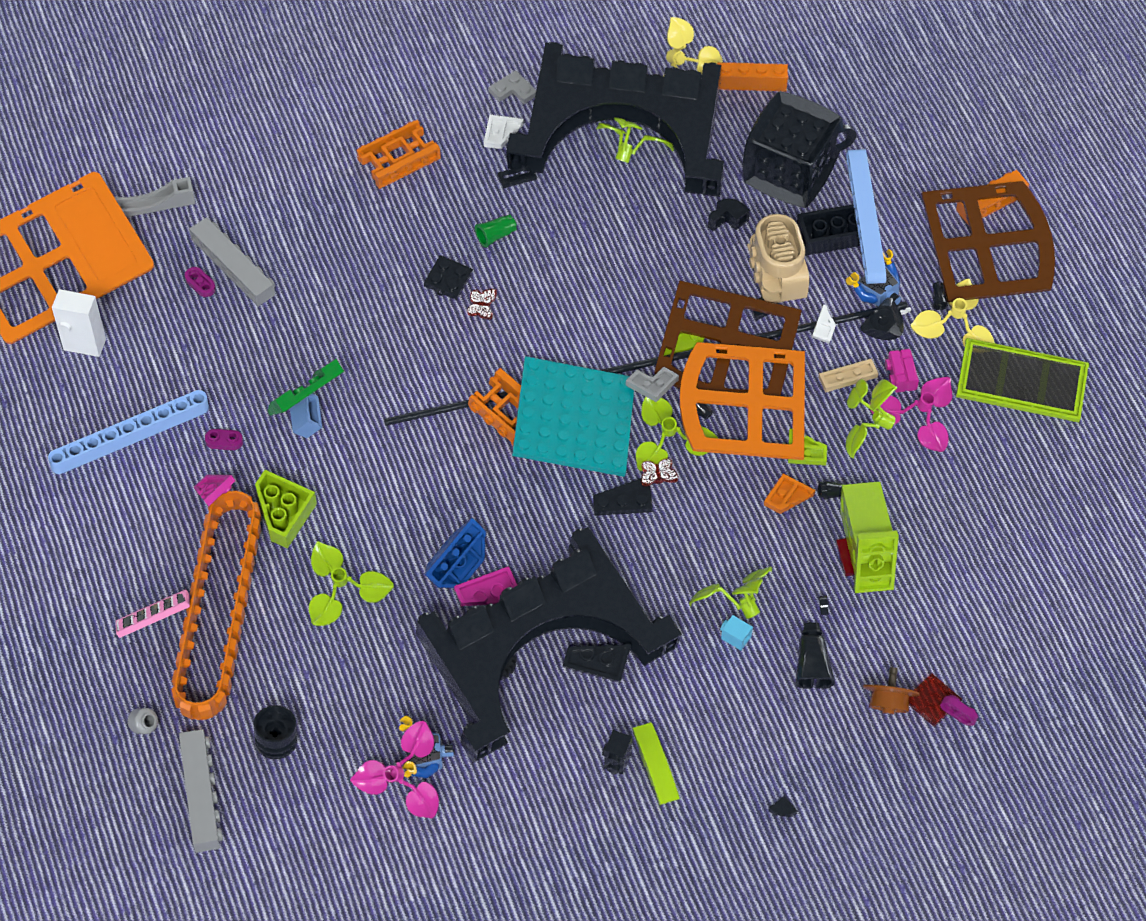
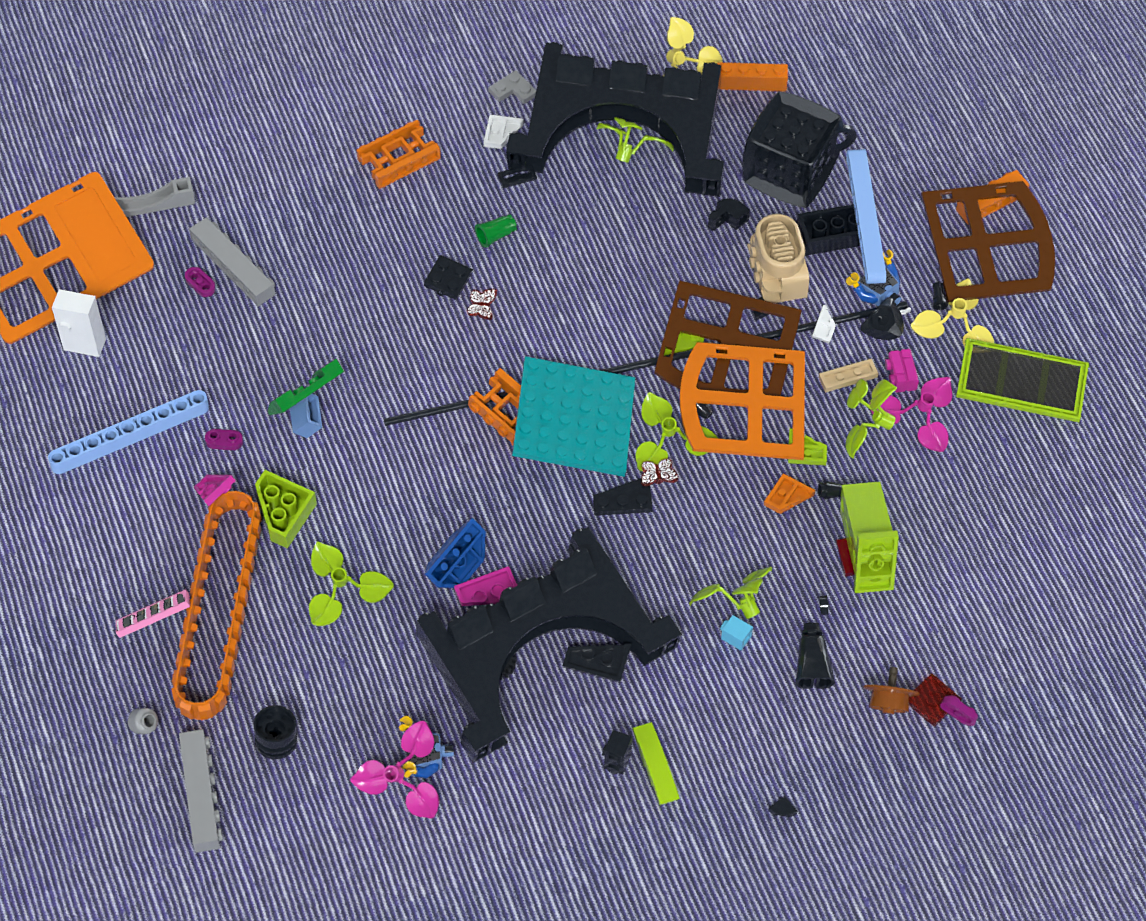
(653, 387): light grey plate -> none

